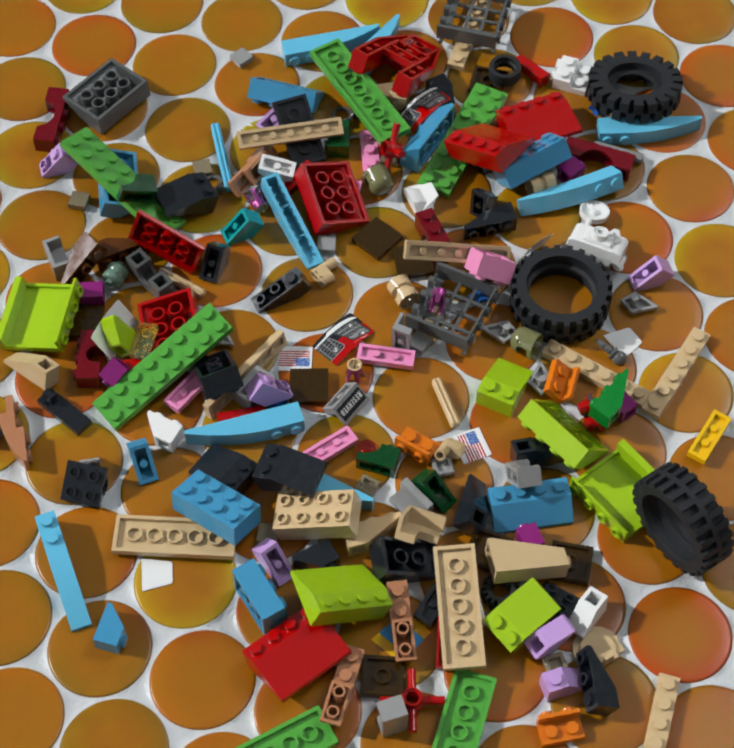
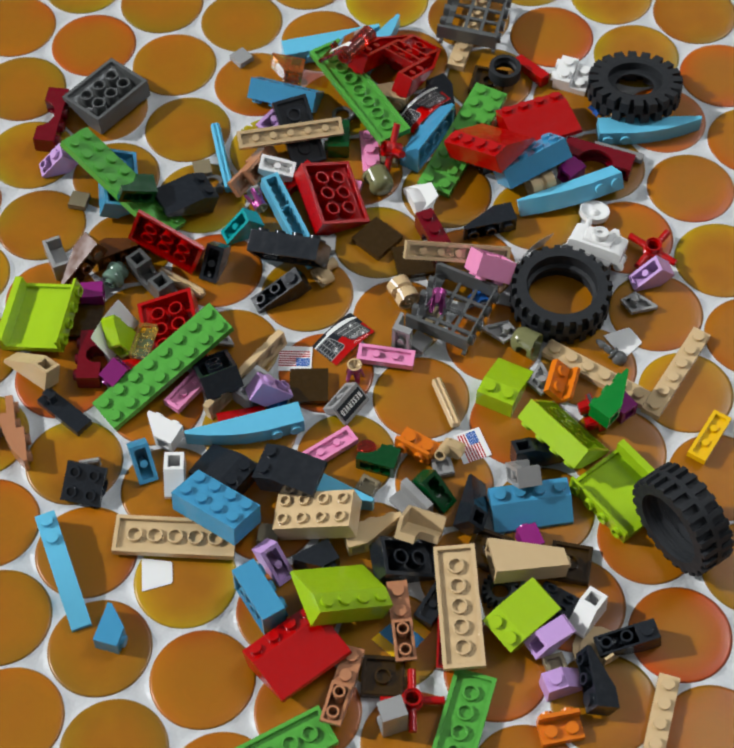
(173, 471): none -> white slope
(288, 68): none -> clear orange slope
(289, 248): none -> black brick
(351, 45): none -> clear red door
(481, 201): black slope -> none
(629, 639): none -> black slope
(652, 247): none -> red bar

